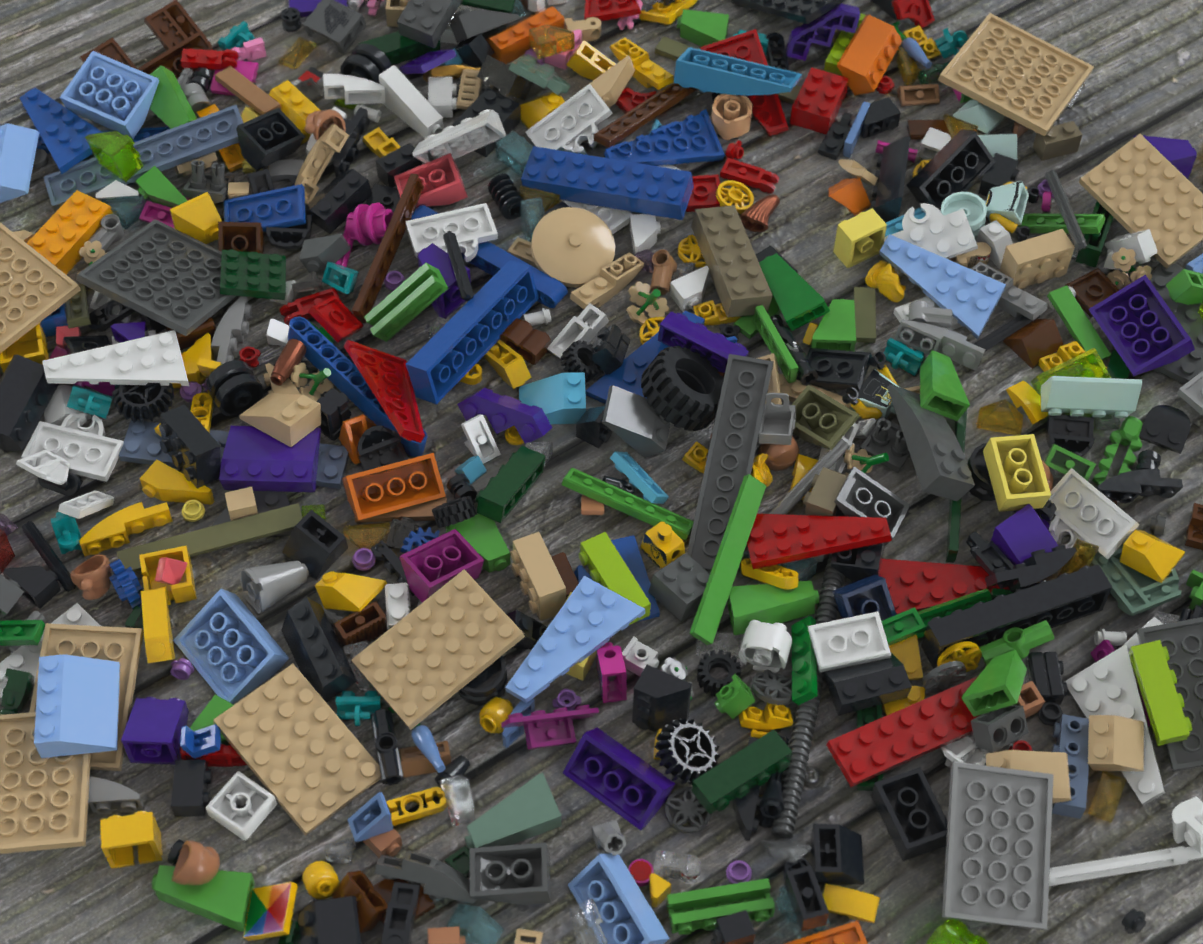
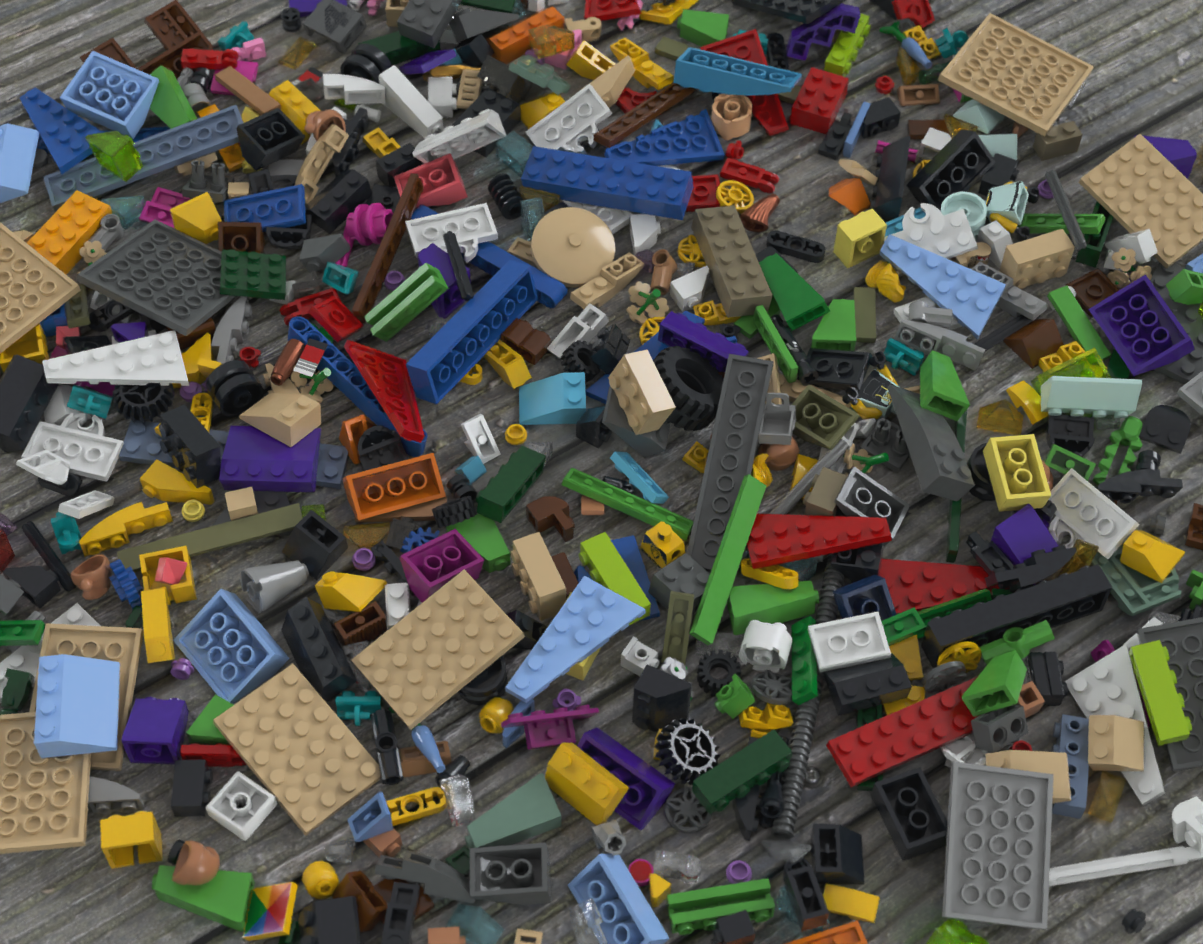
(116, 190): white slope -> none
(159, 189): bright green slope -> none
(201, 741): blue bracket -> none
(277, 333): white slope -> none
(310, 357): none -> sticker
(333, 412): black brick -> none
(506, 412): dark purple brick -> none
(538, 317): white pin -> none
(551, 512): none -> reddish brown brick
(584, 783): none -> yellow slope
(611, 663): dark pink torso -> none
(641, 392): none -> tan brick
(678, 626): none -> olive plate
(808, 255): none -> black beam
(809, 333): yellow tile -> none
(869, 54): orange slope -> none
(1046, 201): dark pink tile -> none
(1050, 713): black plate -> none
(1115, 638): white pin -> none

